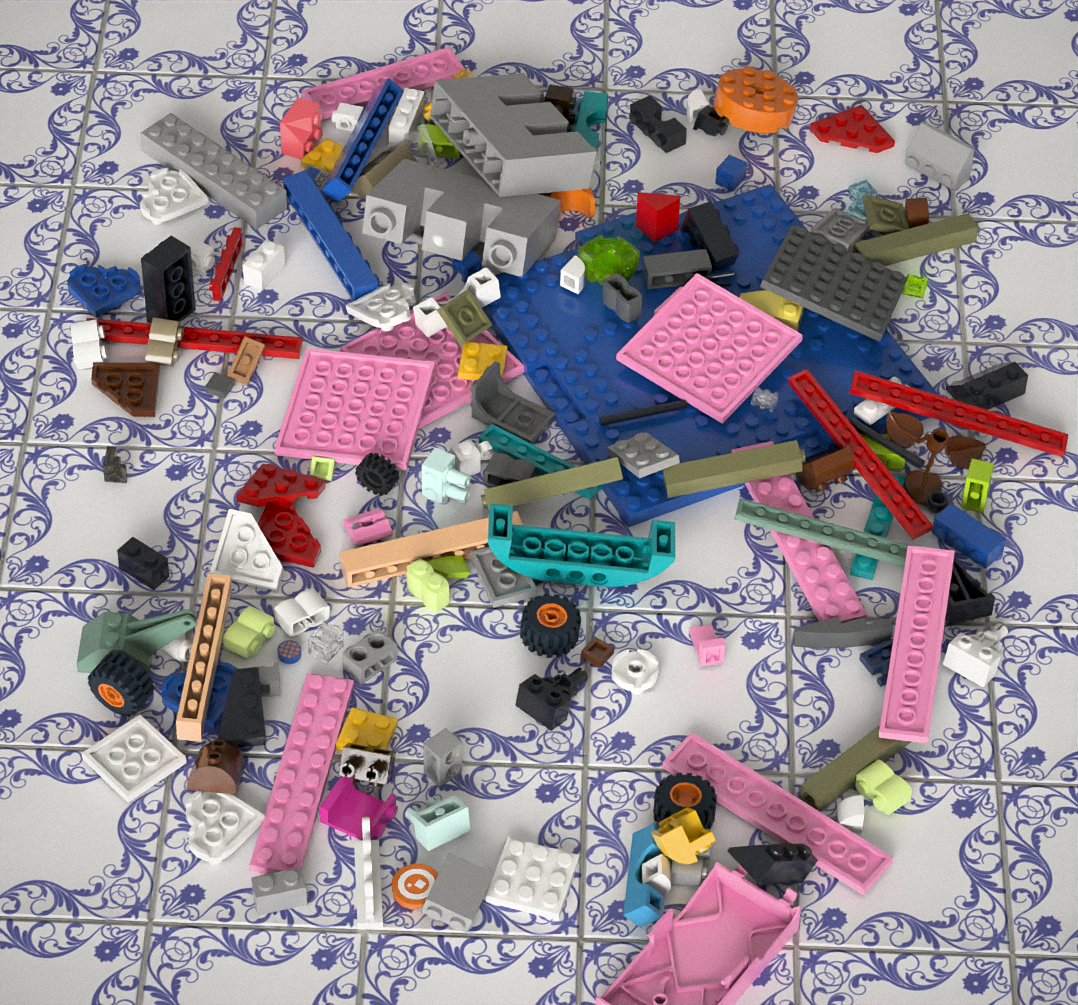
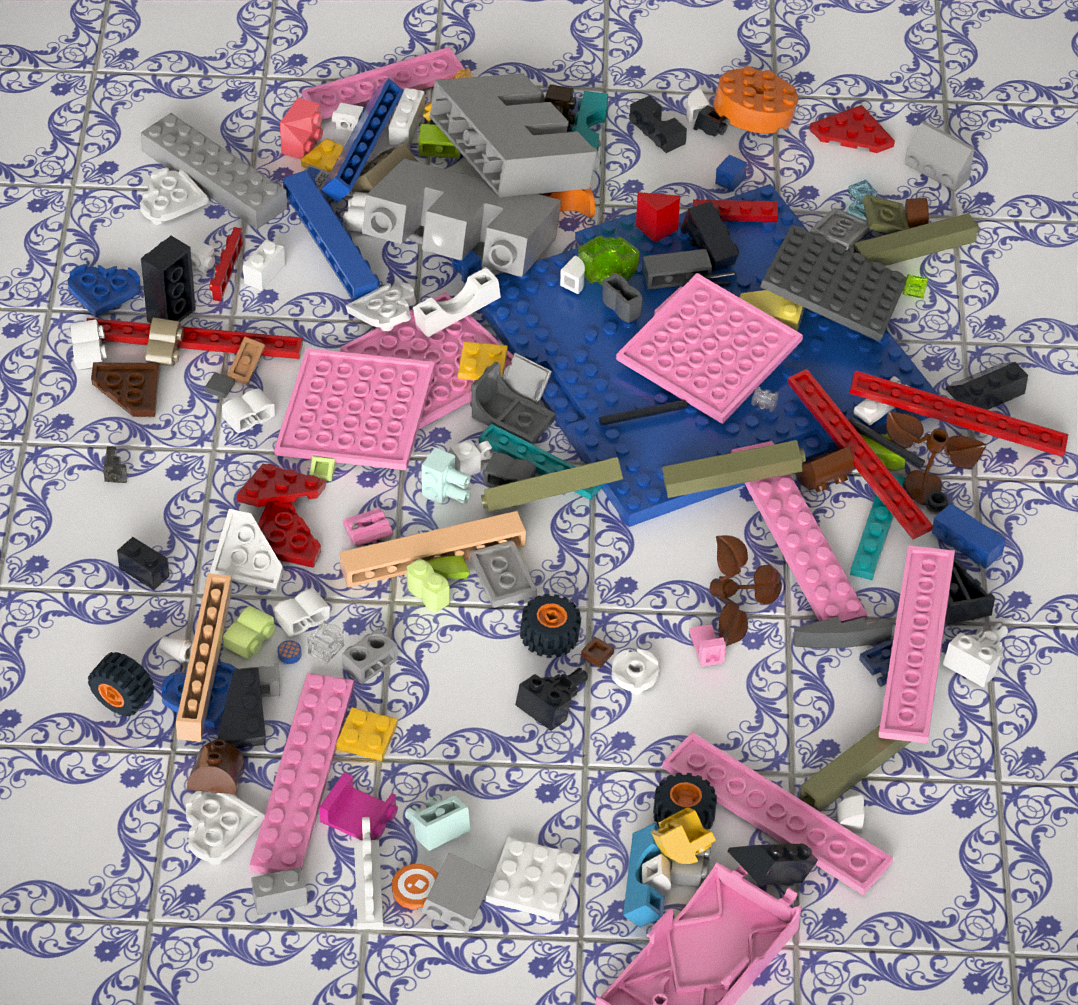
(130, 636): sand green slope -> none
(134, 758): white plate -> none
(248, 410): none -> white brick
(355, 215): none -> white brick
(367, 764): brick -> none
(377, 474): black tyre -> none
(421, 146): clear panel -> none
(442, 757): light grey brick -> none
(464, 317): olive plate -> none
(526, 378): none -> light grey piece
(579, 555): teal slope -> none
(643, 454): light grey plate -> none
(744, 210): none -> red plate
(768, 586): none -> reddish brown plant
(821, 532): sand green tile -> none
(883, 787): yellowish green brick -> none
(977, 485): lime brick -> none

